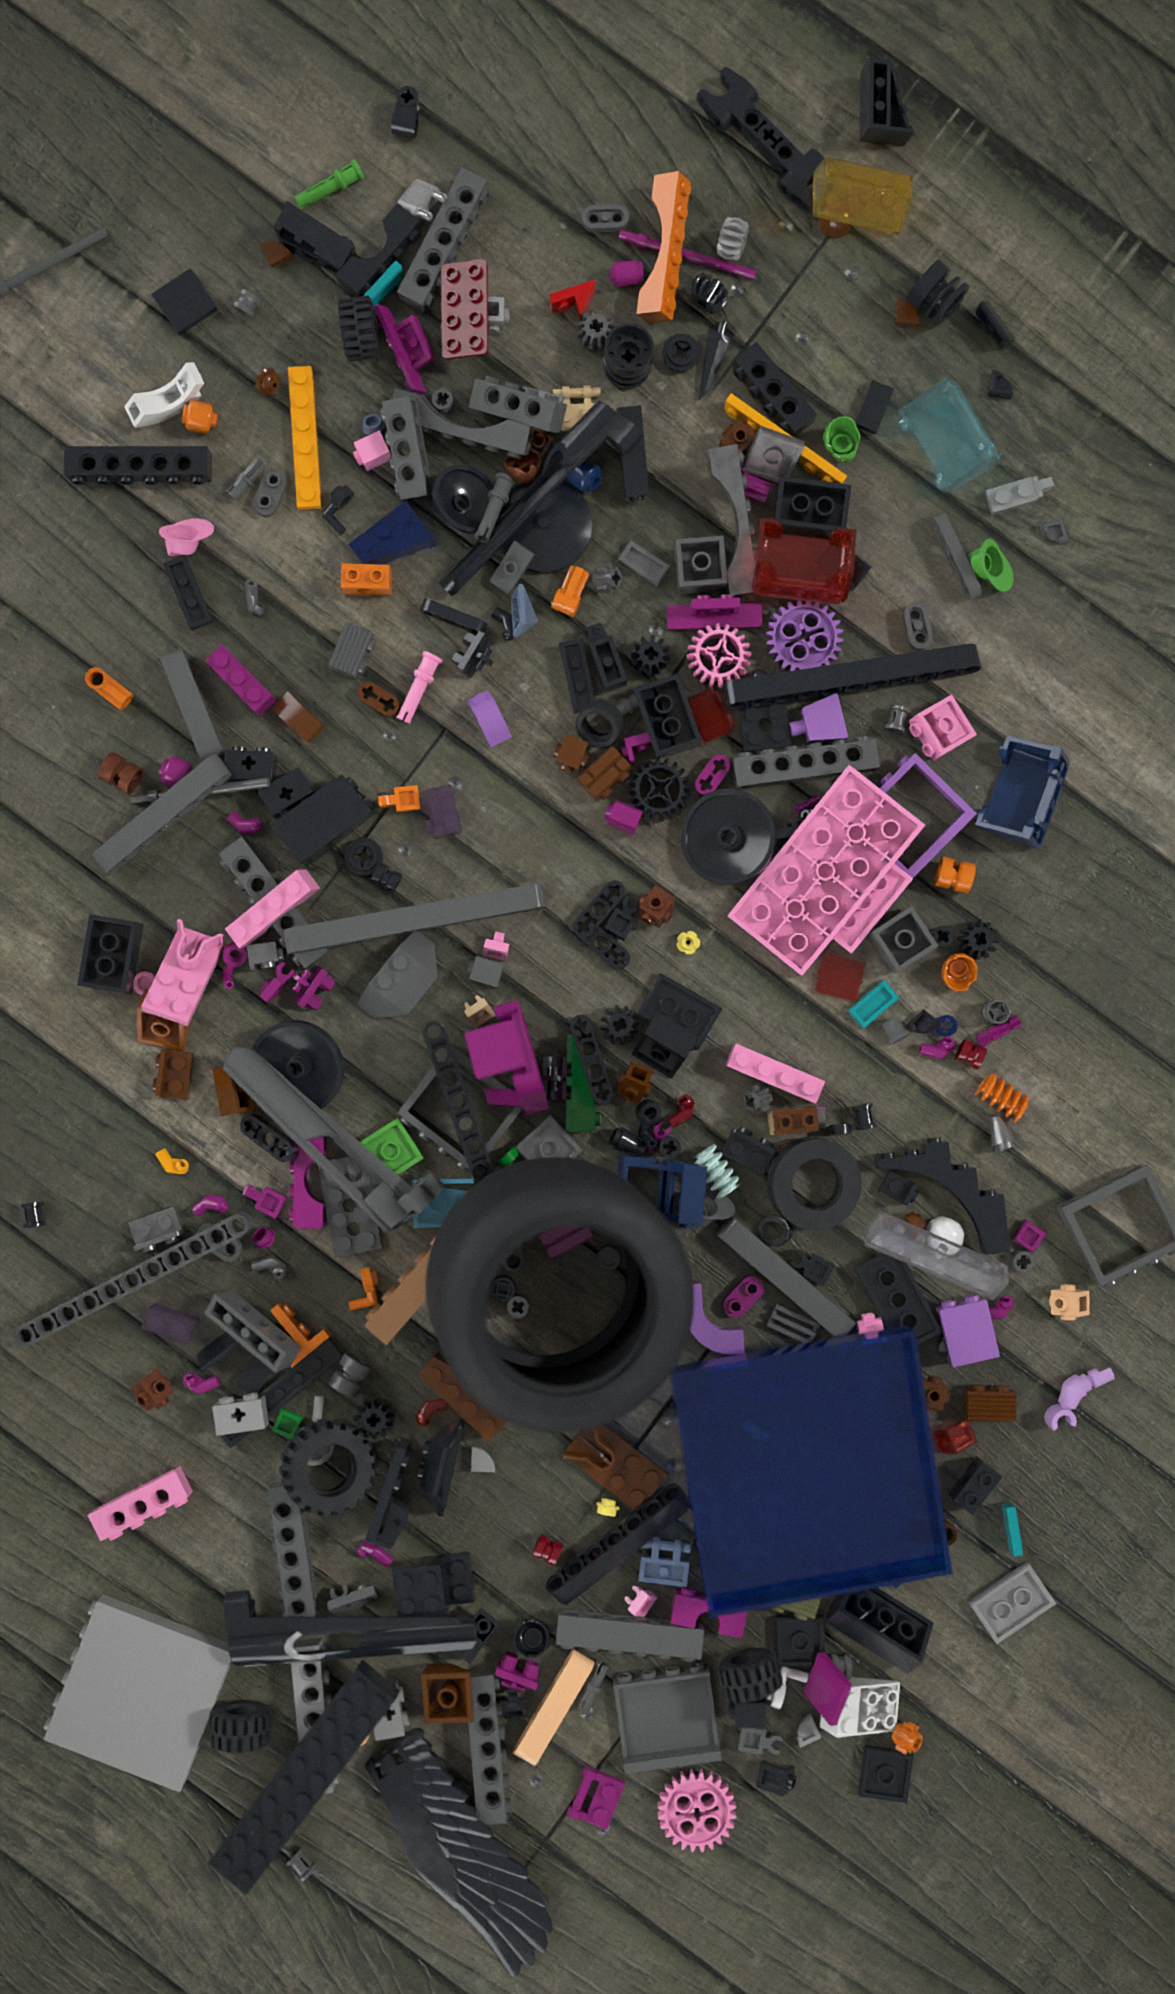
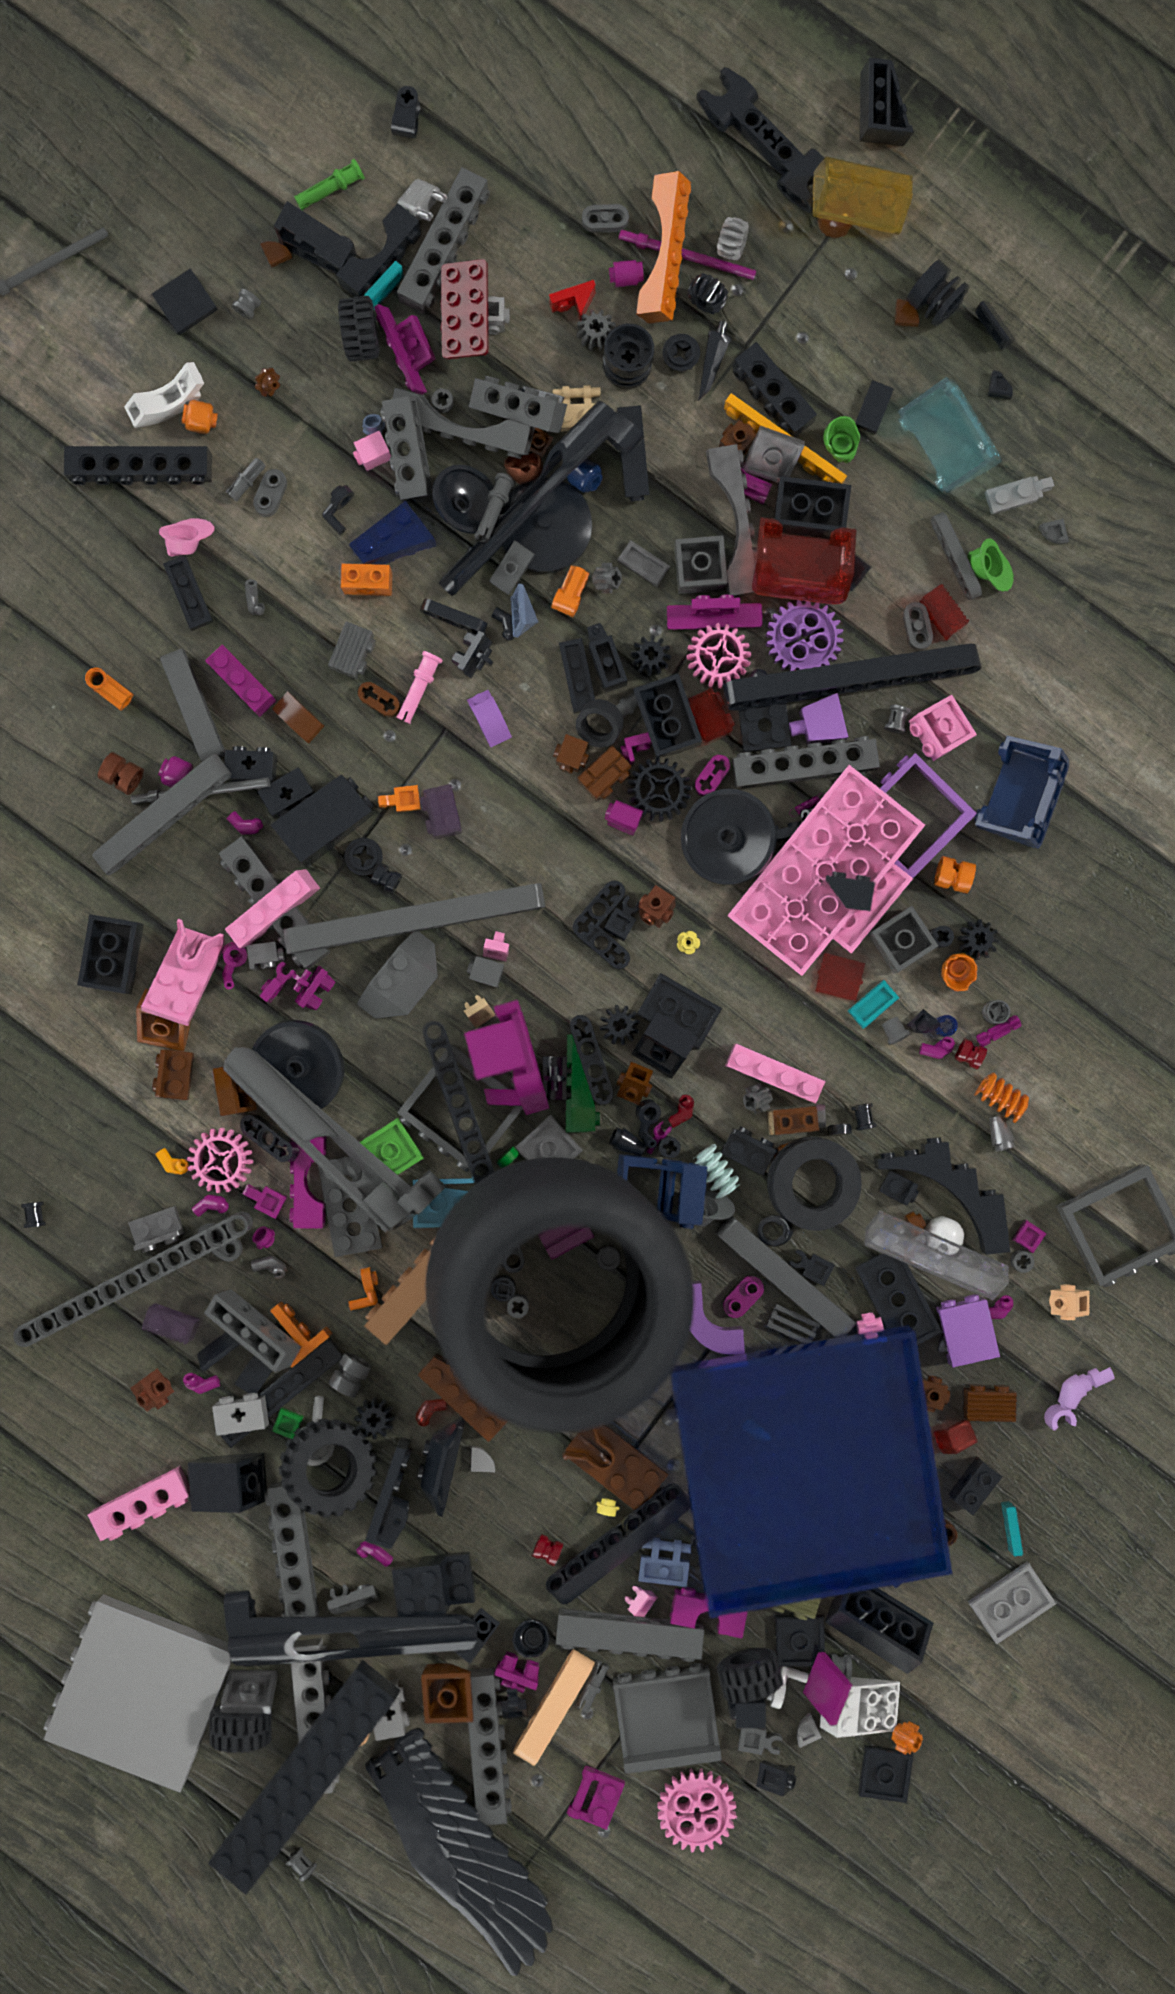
(142, 981): bright pink tile -> none
(202, 1171): none -> bright pink gear
(227, 1483): none -> black slope
(249, 1691): none -> flat silver plate
(304, 437): light orange plate -> none
(852, 892): none -> black slope
(944, 612): none -> clear red brick

